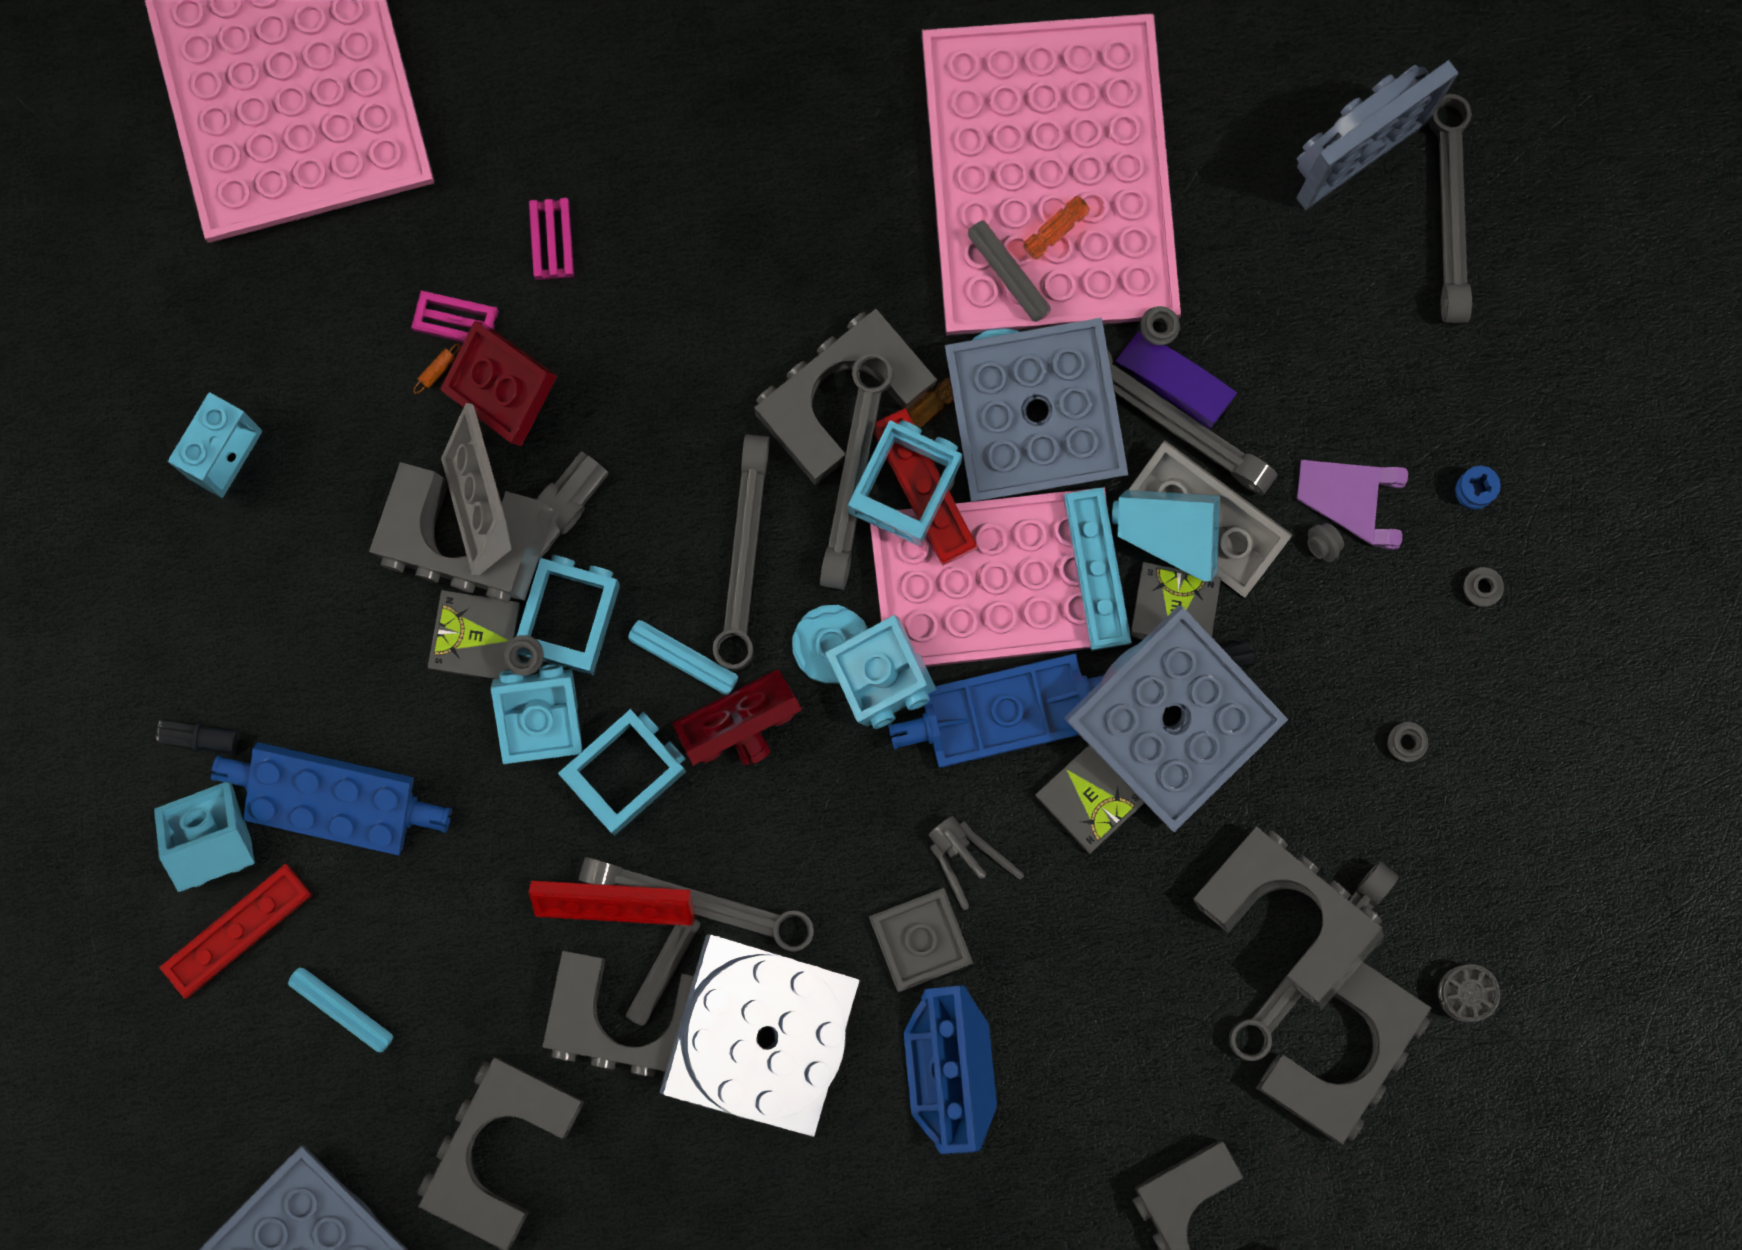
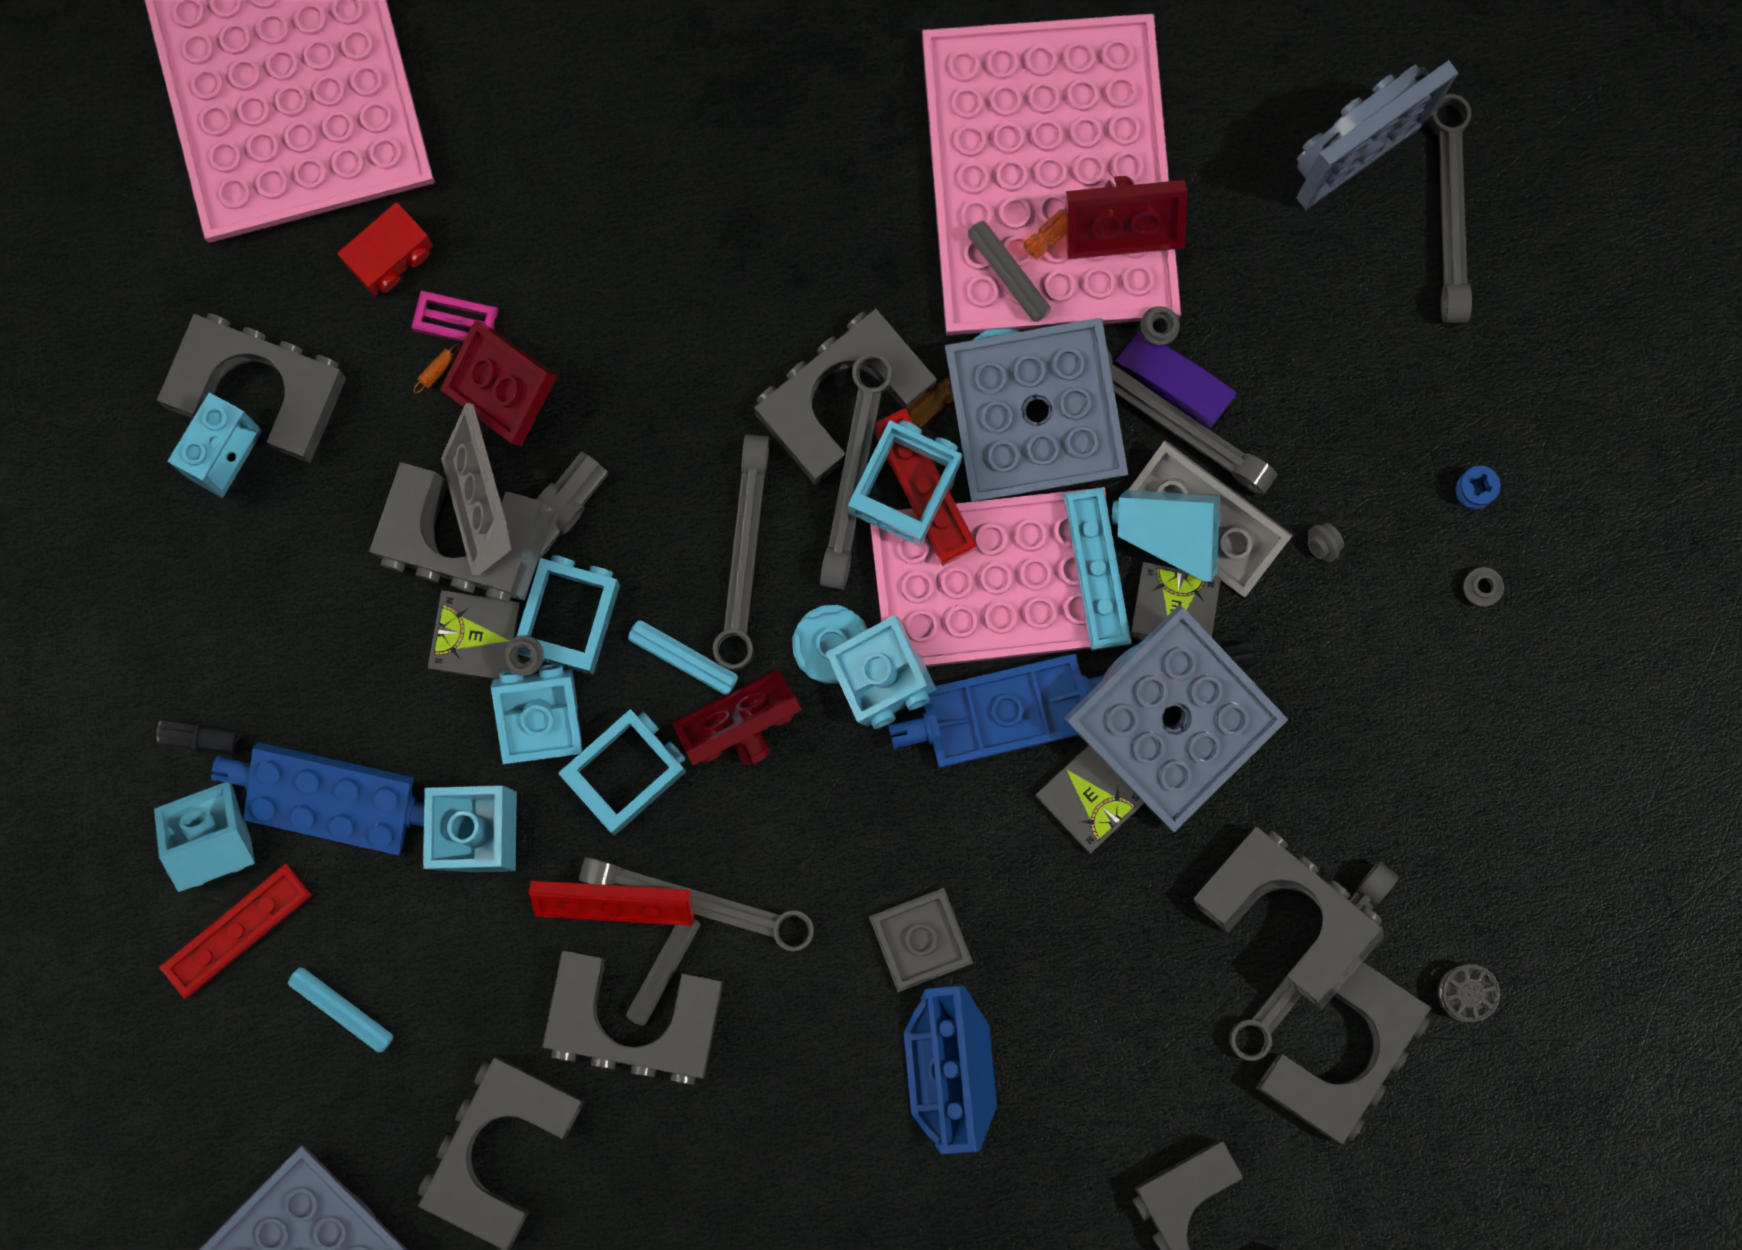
(214, 349): none -> dark grey arch
(386, 250): none -> red brick
(470, 829): none -> medium azure slope
(549, 207): dark pink tile -> none
(716, 1044): piece -> none
(951, 839): dark grey plant -> none
(1125, 218): none -> dark red plate
(1349, 497): medium lavender flag -> none
(1416, 733): dark grey plate -> none

